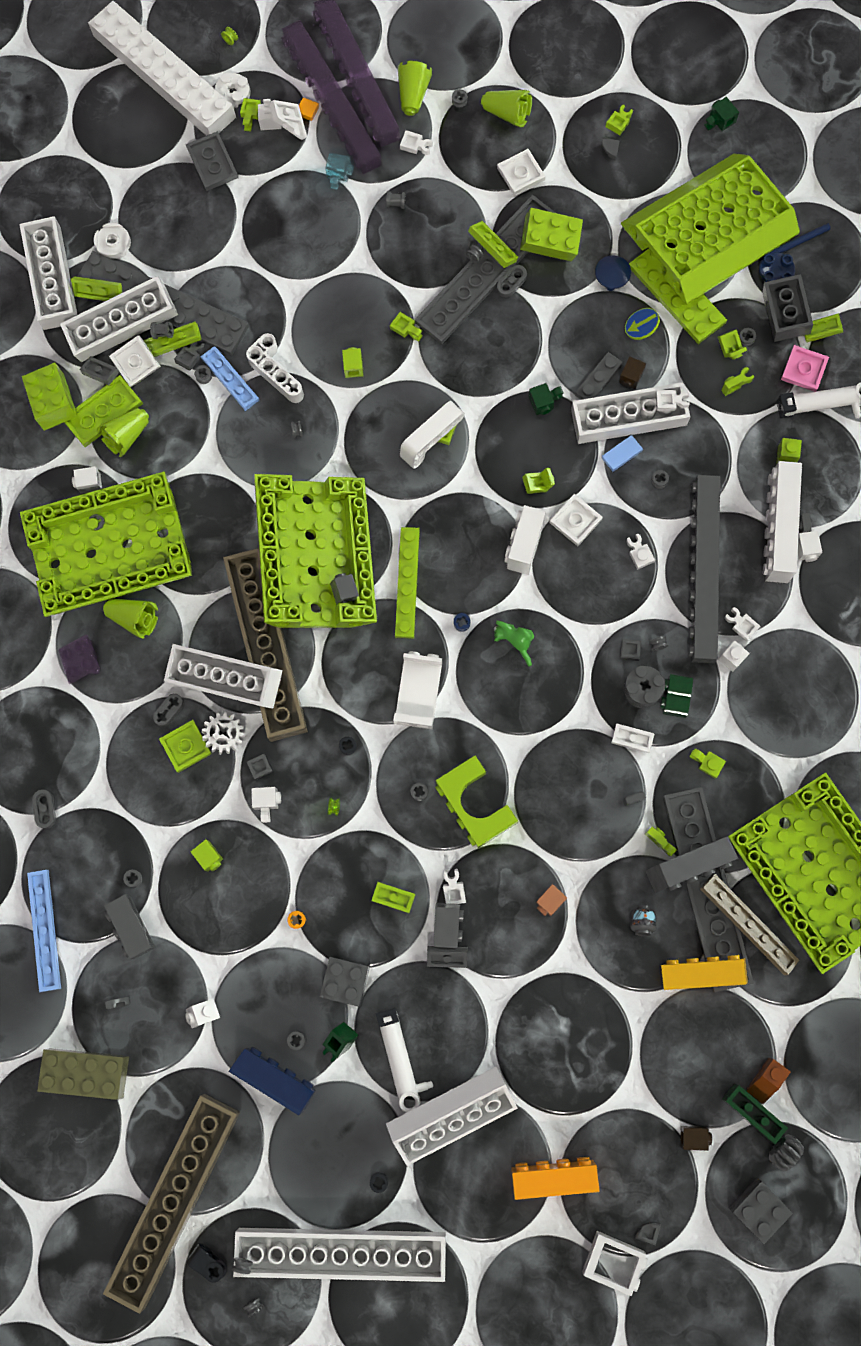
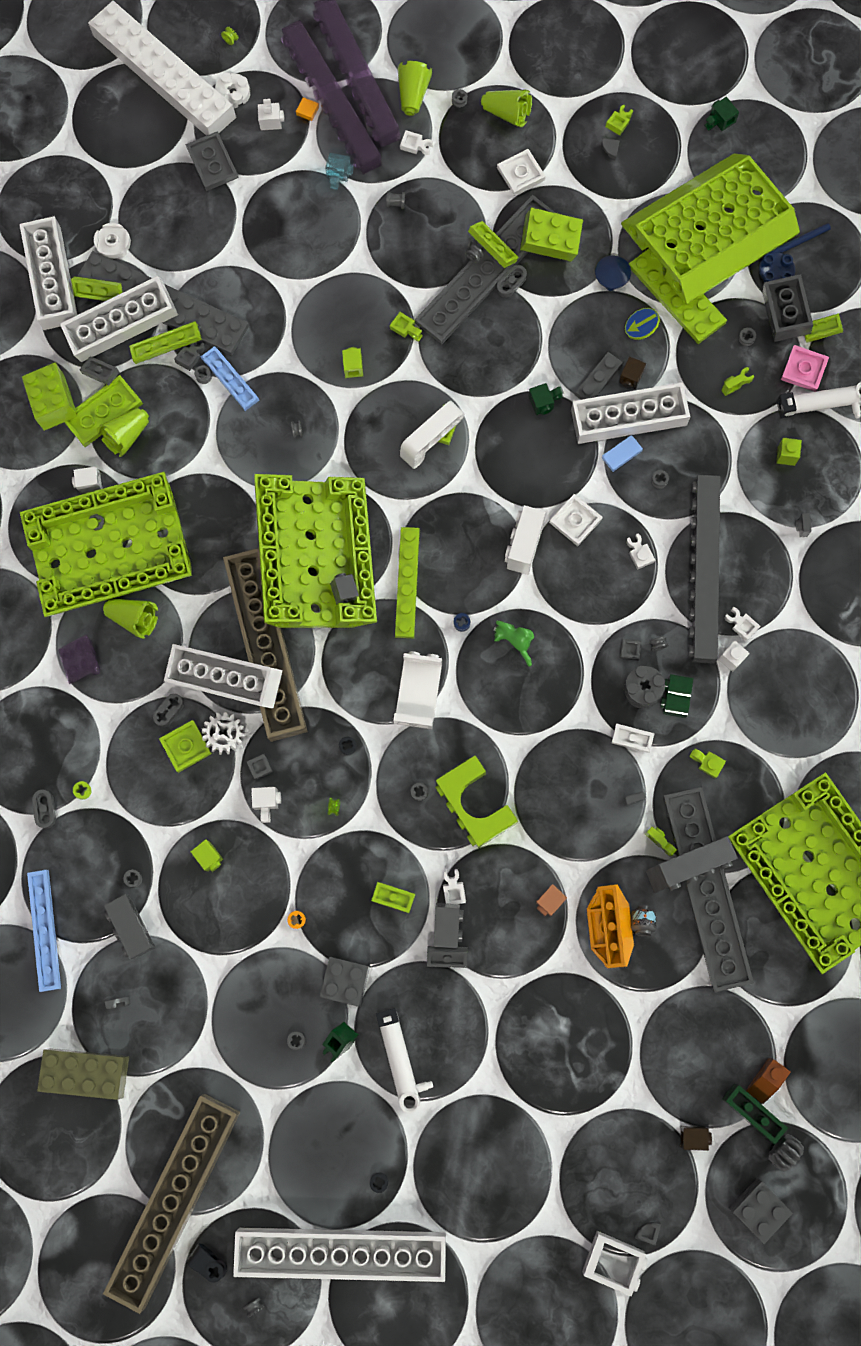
(87, 793): none -> lime bush
(134, 361): white plate -> none
(161, 330): dark grey bush -> none
(202, 1013): white bracket -> none
(242, 1265): dark grey bush -> none
(249, 112): lime plate -> none
(272, 1080): dark blue slope -> none
(277, 372): white beam -> none
(289, 117): white wing -> none
(451, 1116): white brick -> none
(538, 482): lime bracket -> none
(554, 1179): light orange brick -> none
(610, 926): none -> light orange wedge
(668, 400): white plate -> none
(704, 973): yellow brick -> none
(731, 344): lime bracket -> none
(749, 924): dark tan plate -> none
(782, 522): white brick -> none
(809, 546): white brick -> none

